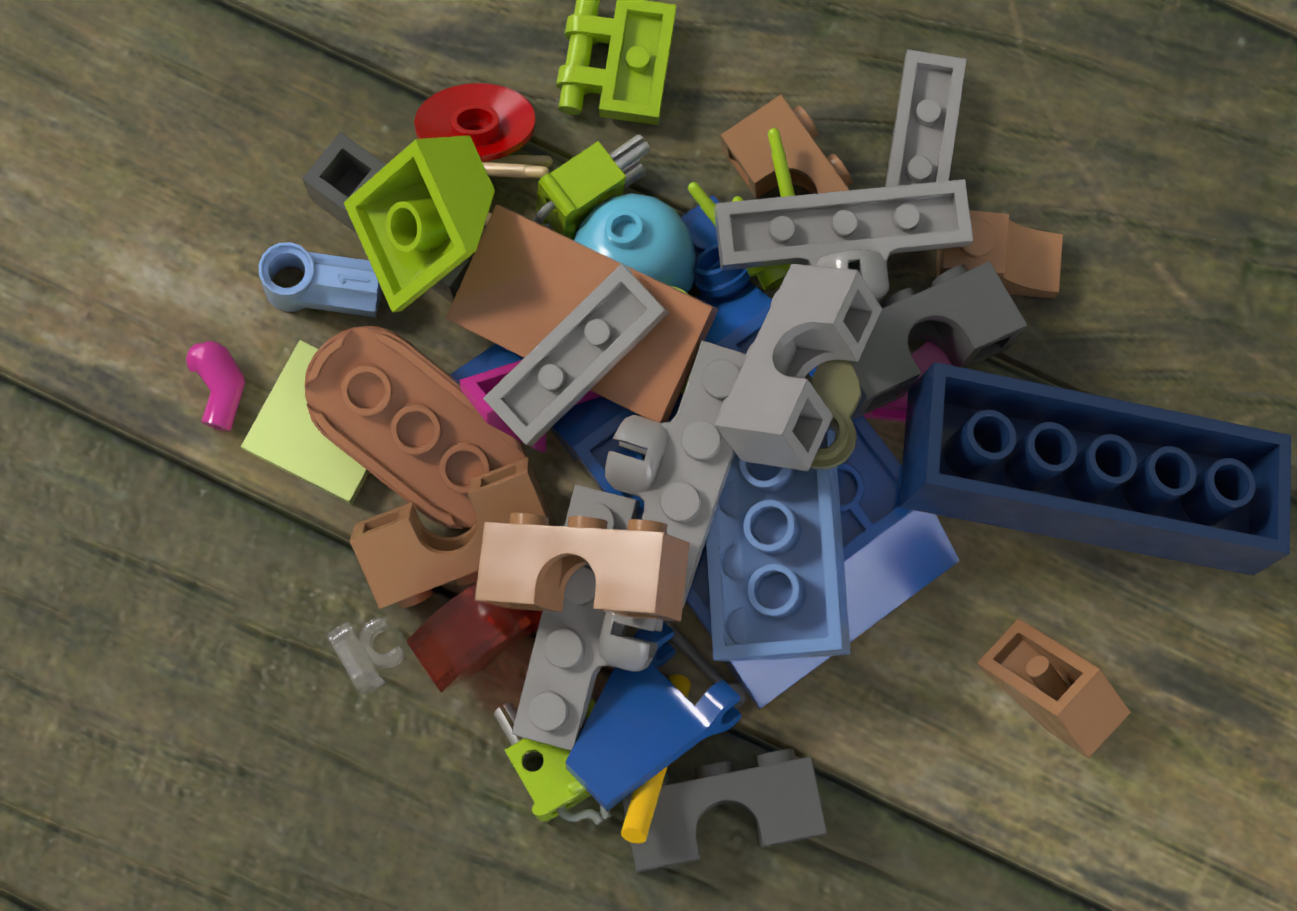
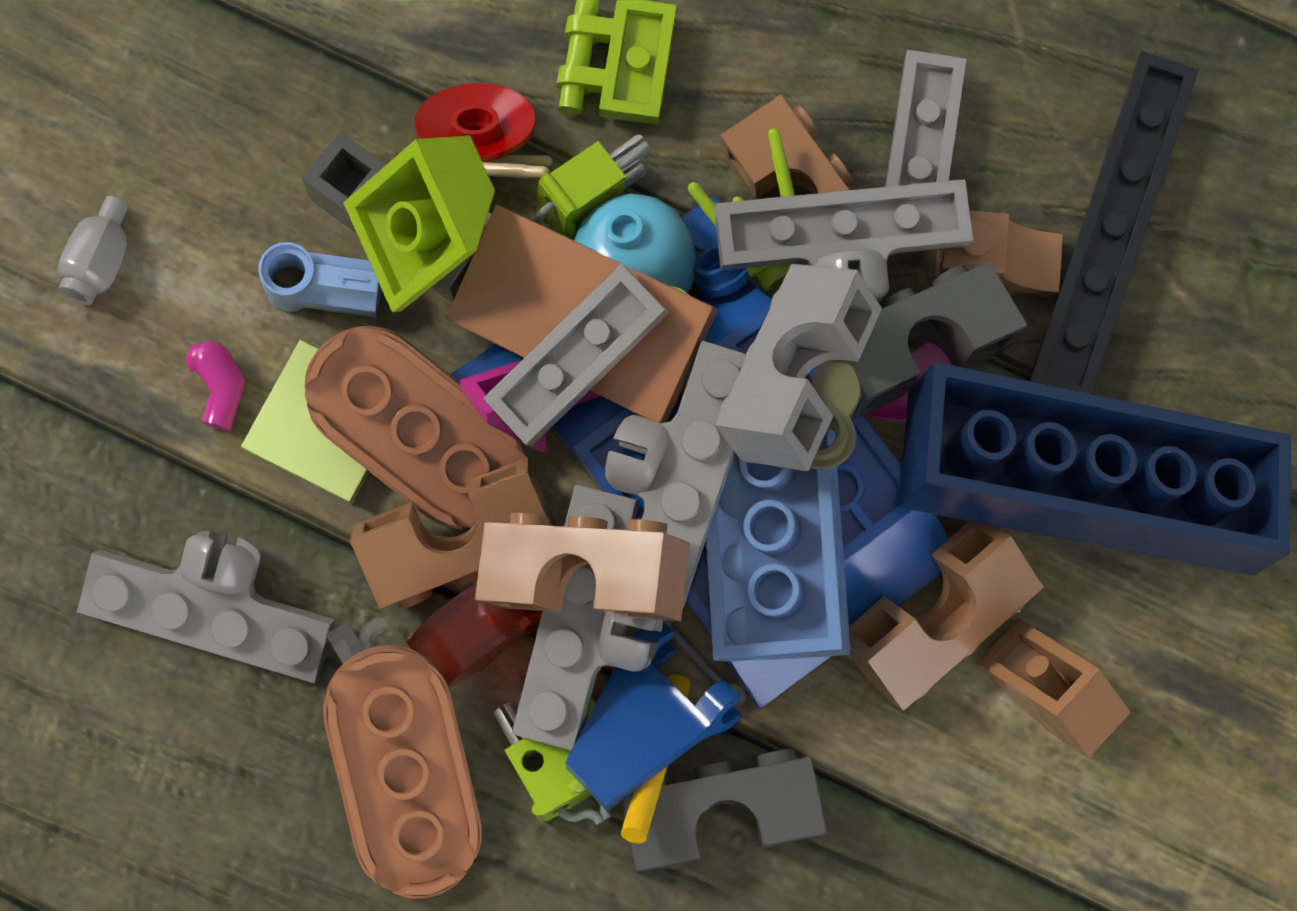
(93, 253): none -> light grey plant
(208, 606): none -> light grey plate
(402, 771): none -> nougat tile
(982, 588): none -> medium nougat arch
(1114, 224): none -> black plate

